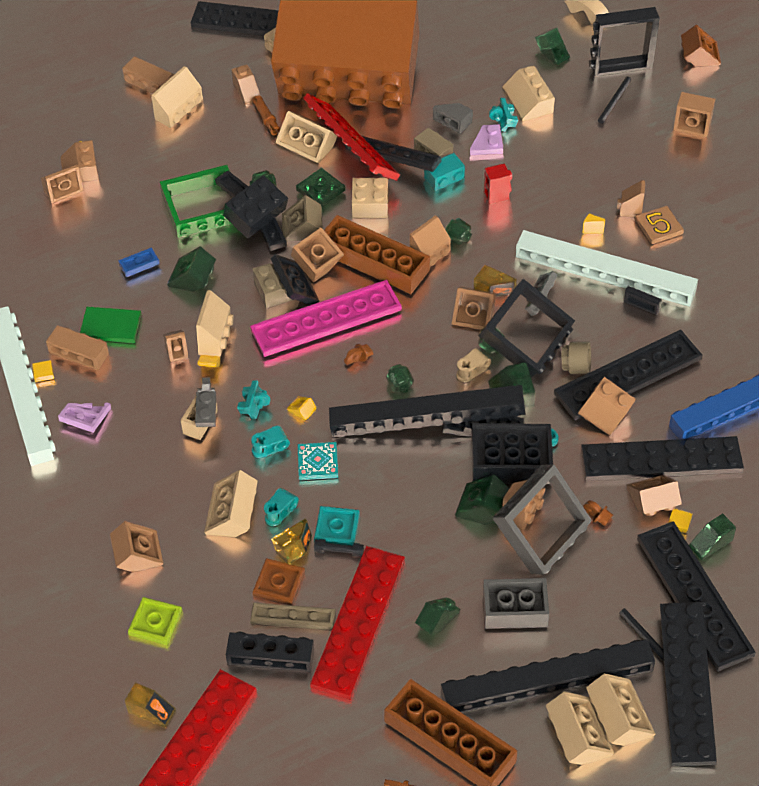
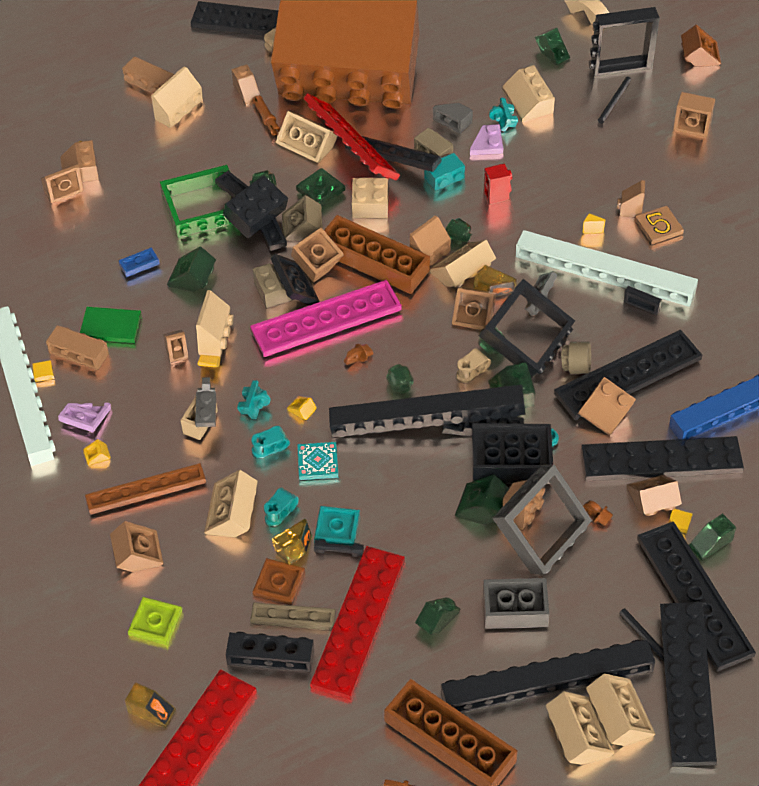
(96, 452): none -> yellow slope
(145, 488): none -> dark orange plate
(463, 263): none -> tan slope

